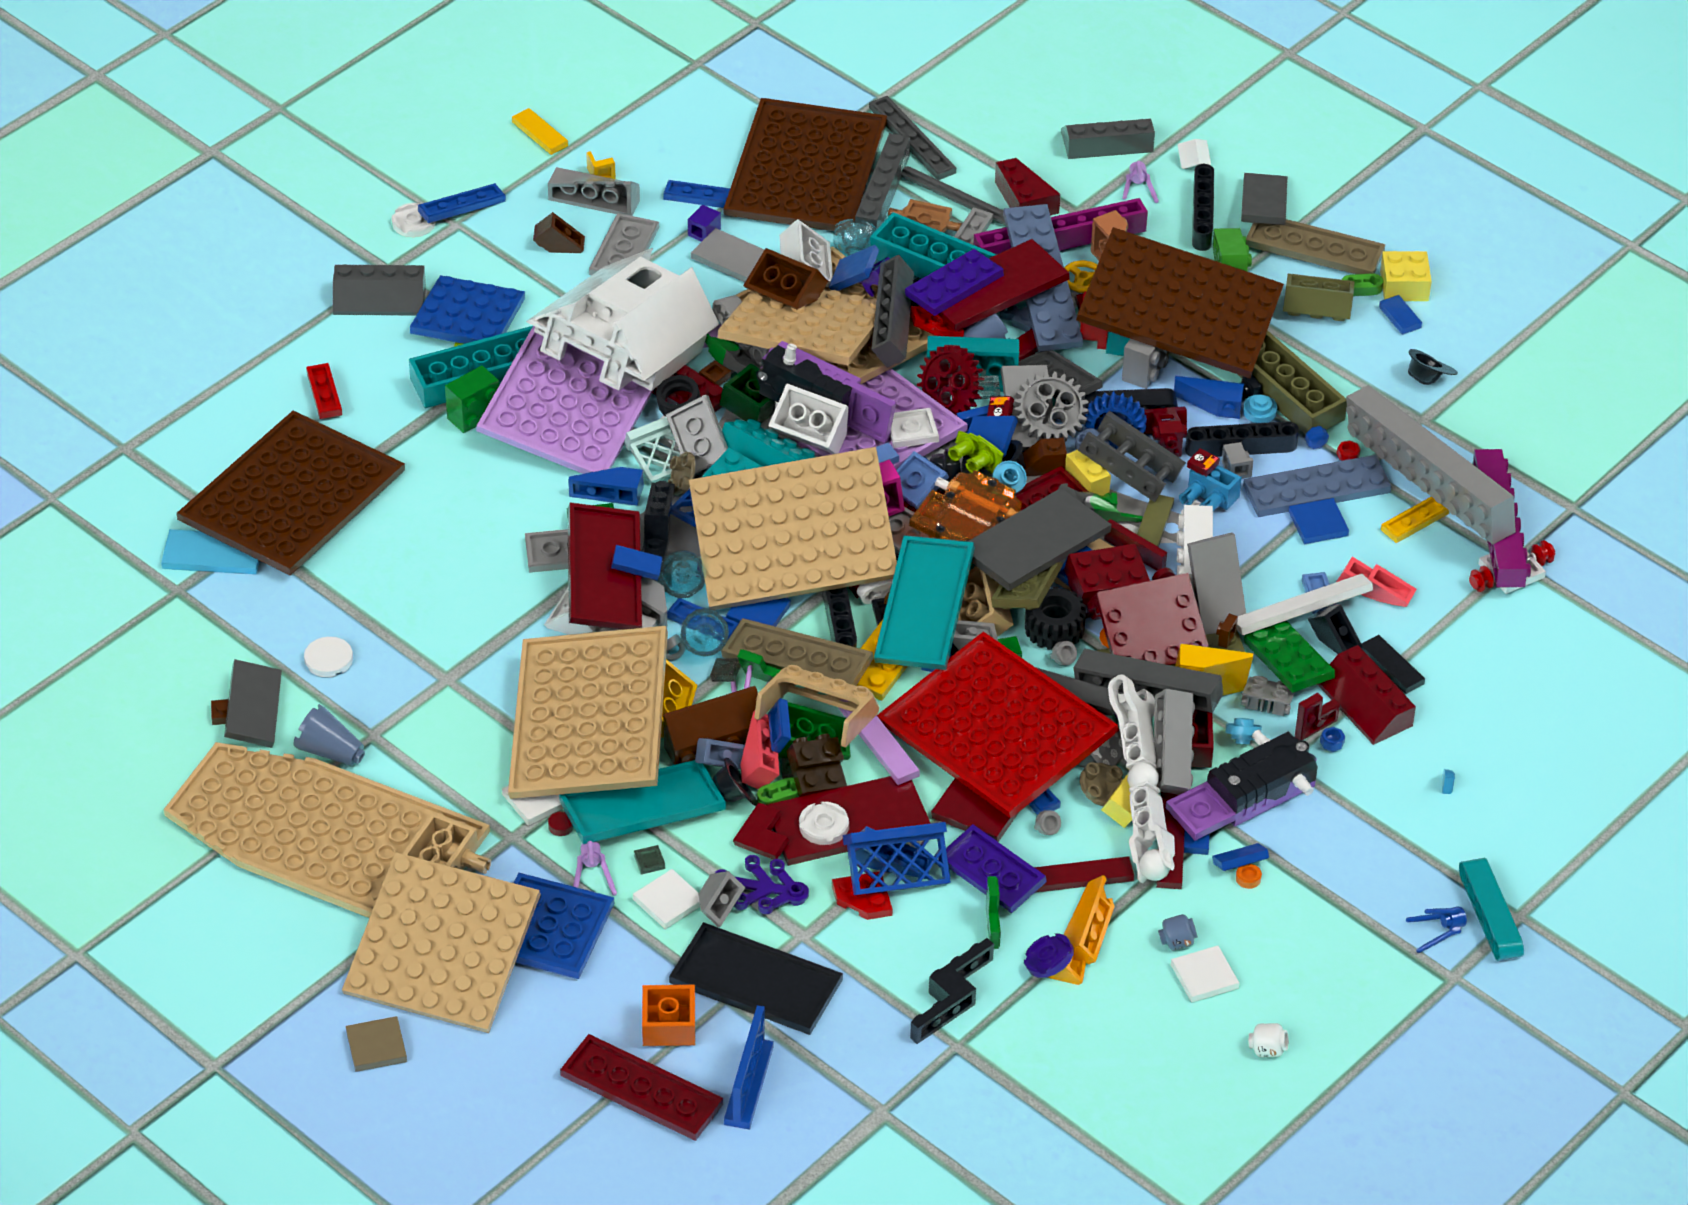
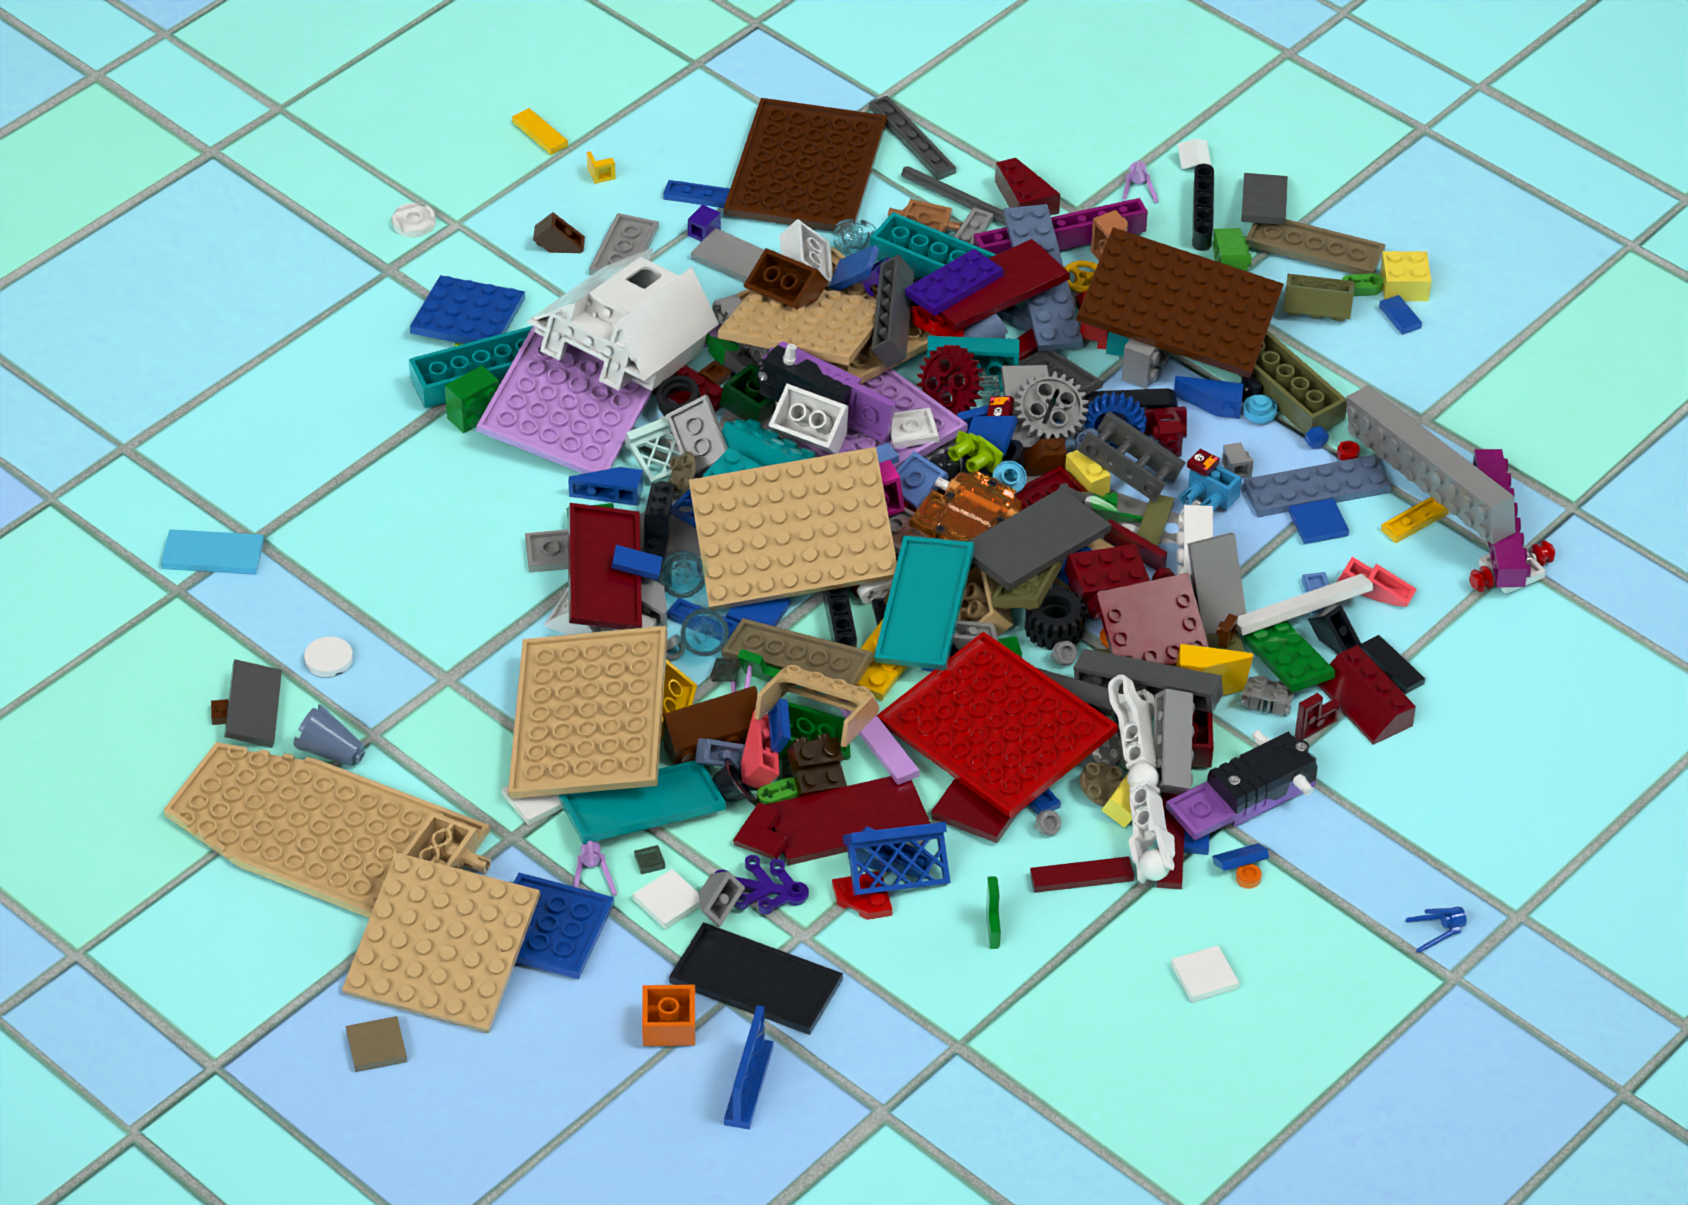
(291, 492): reddish brown plate -> none
(324, 390): red plate -> none
(378, 289): dark grey slope -> none
(461, 203): blue tile -> none
(559, 824): dark red tile -> none
(593, 191): light grey wedge -> none
(641, 1087): dark red plate -> none
(823, 823): white tile -> none
(884, 180): dark grey brick -> none
(951, 990): black bracket -> none
(978, 856): dark purple plate -> none
(1048, 955): dark purple tile -> none
(1087, 930): light orange wedge -> none
(1108, 138): dark grey slope -> none
(1178, 932): sand blue head -> none
(1242, 730): medium azure plate -> none
(1255, 438): black beam -> none
(1268, 1040): white head -> none
(1332, 739): blue tile -> none
(1426, 368): black piece -> none
(1447, 781): dark azure tile -> none
(1491, 909): teal beam -> none

